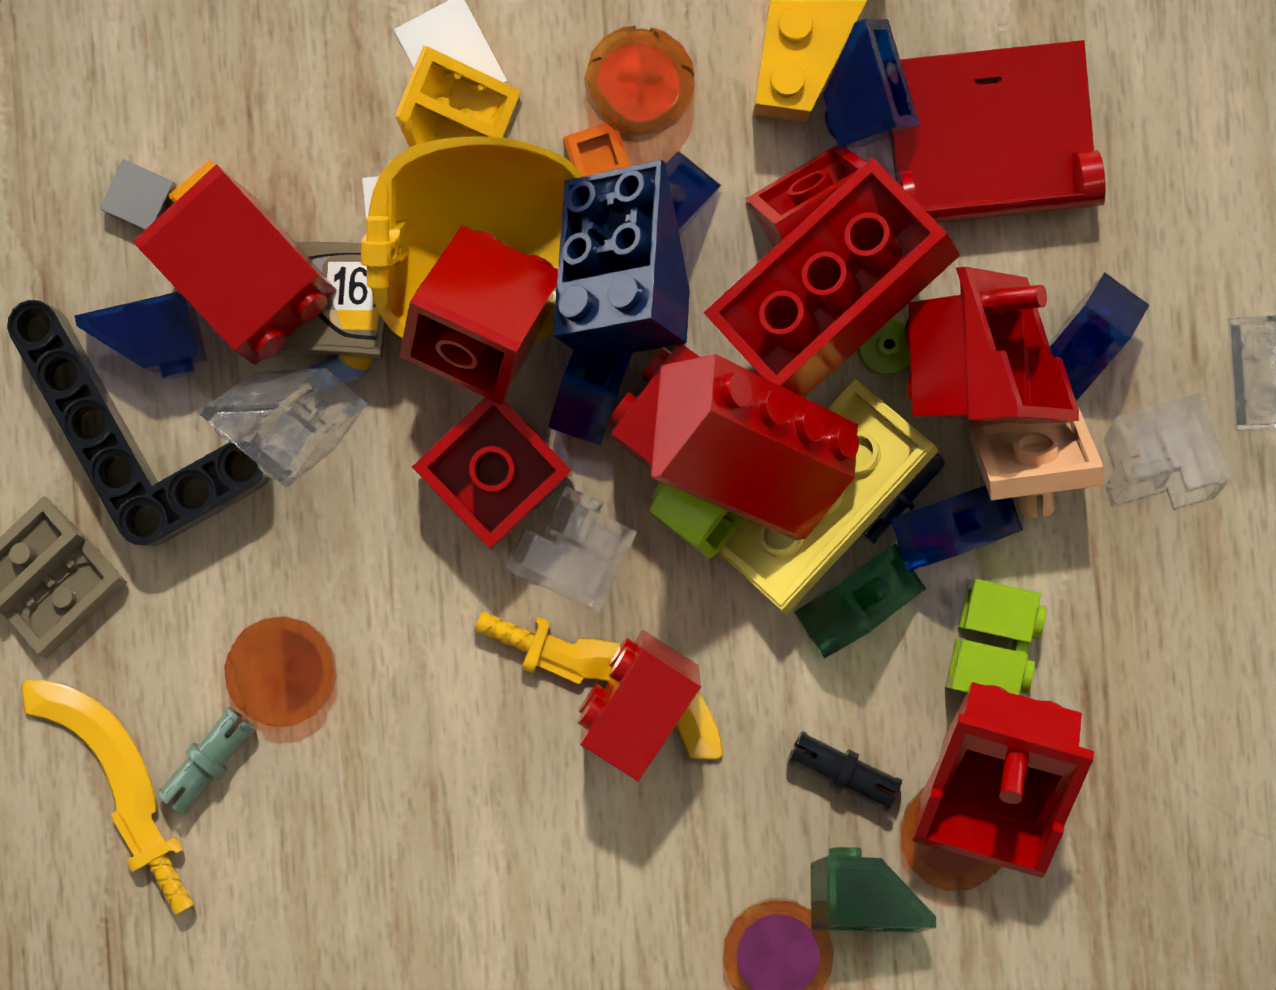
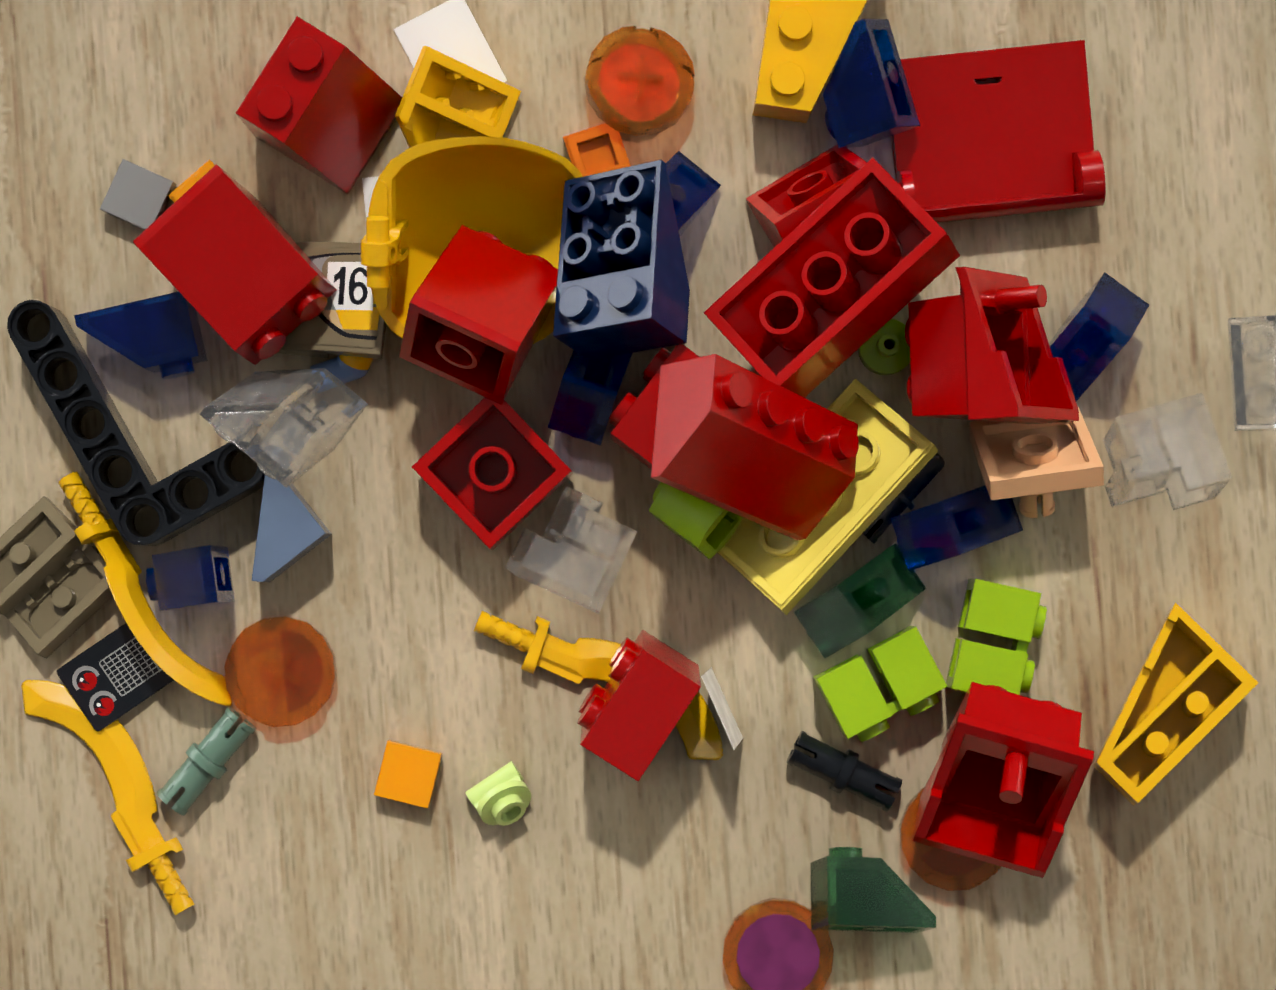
(112, 677): none -> black sticker
(124, 584): none -> yellow sword
(190, 578): none -> clear blue slope
(285, 530): none -> sand blue slope
(320, 105): none -> red slope
(408, 774): none -> light orange tile
(501, 796): none -> yellowish green plate
(722, 708): none -> white sticker
(906, 671): none -> lime piece
(1172, 706): none -> yellow wedge

